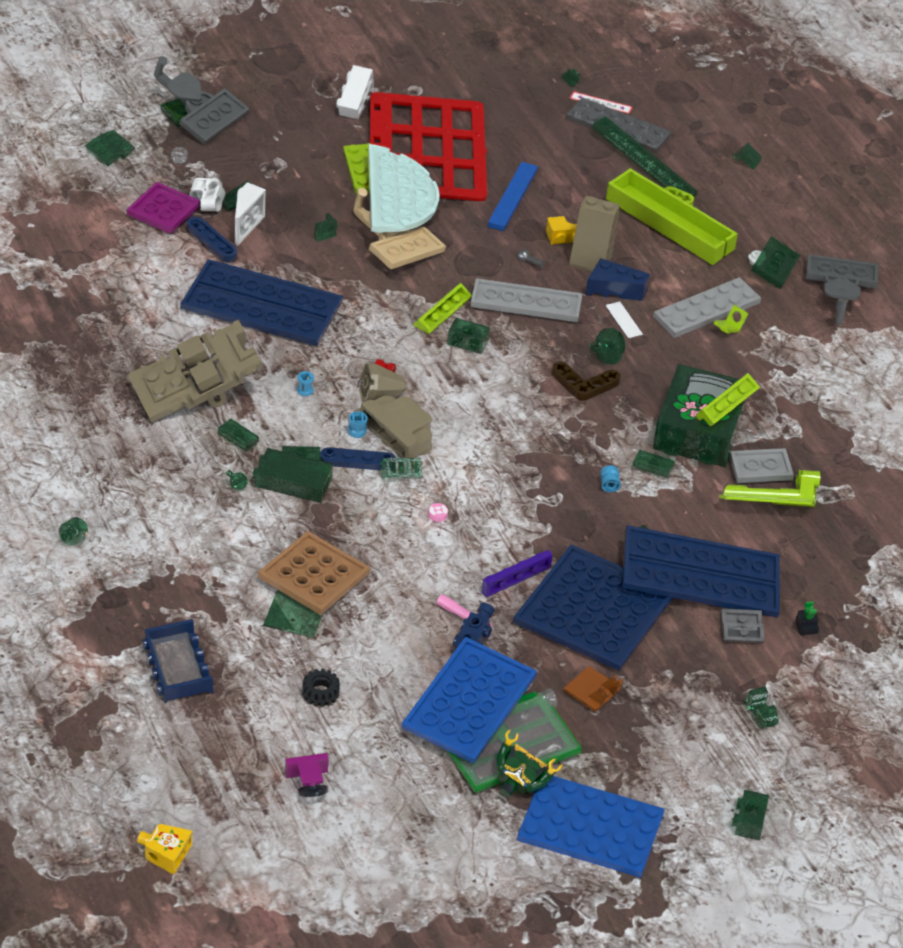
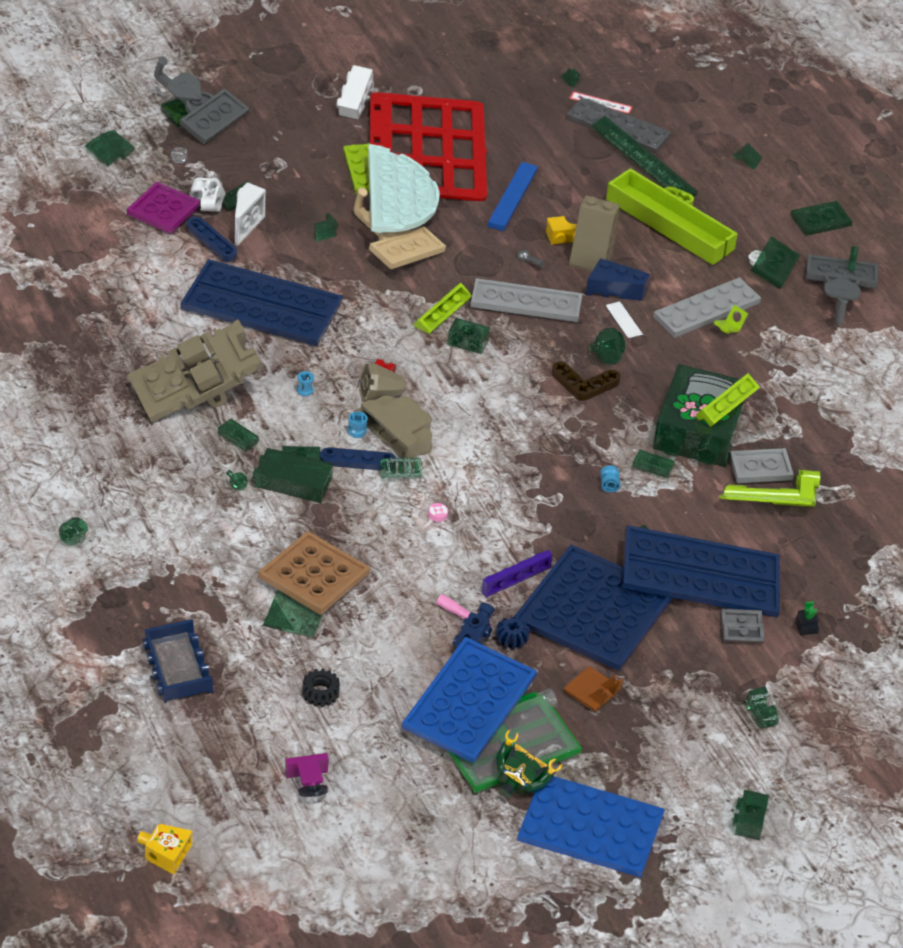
(512, 632): none -> dark blue gear
(821, 218): none -> clear green tile
(853, 258): none -> clear green tile

